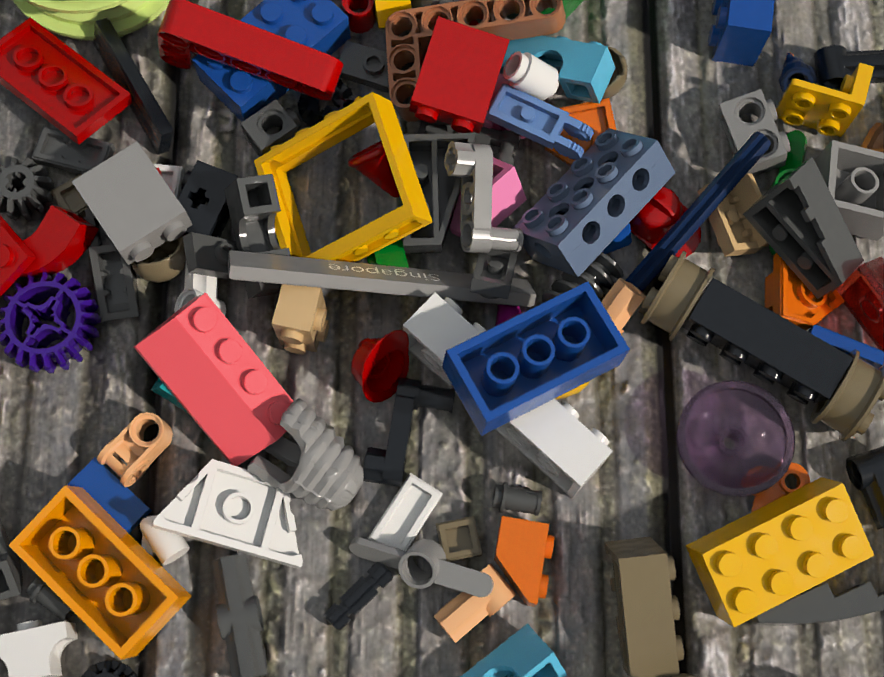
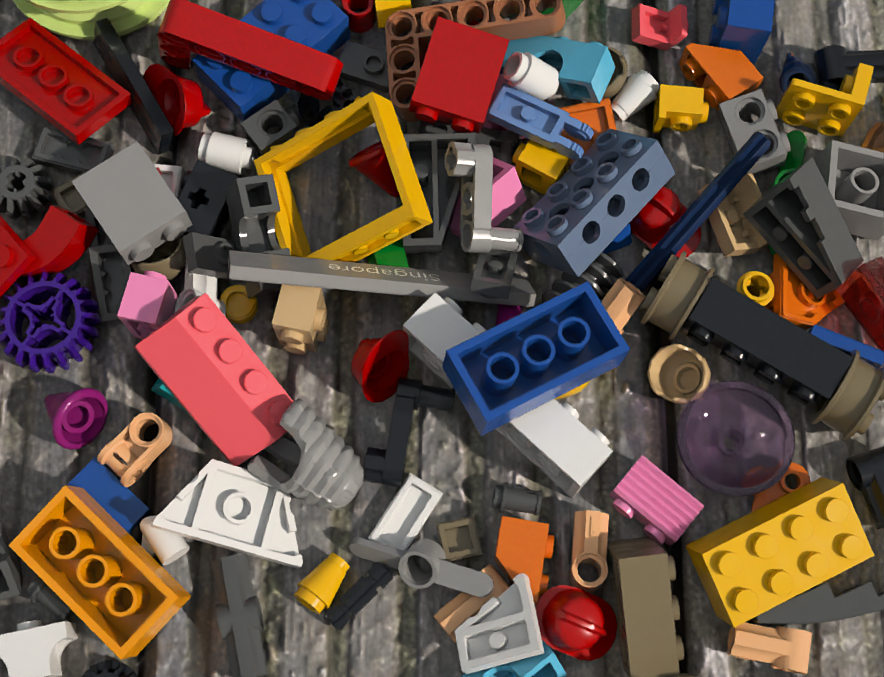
(76, 416): none -> magenta hat
(146, 303): none -> bright pink brick
(177, 96): none -> red piece
(226, 152): none -> white brick
(238, 306): none -> yellow tile
(321, 584): none -> yellow cone
(501, 631): none -> white wing
(539, 166): none -> yellow brick
(576, 622): none -> red piece
(589, 547): none -> light nougat piece
(636, 94): none -> white cone
(655, 502): none -> bright pink brick
(658, 27): none -> coral bracket
(678, 373): none -> tan hair
(679, 108): none -> yellow brick
(720, 72): none -> orange slope
(756, 286): none -> yellow cone
(780, 646): none -> light nougat piece

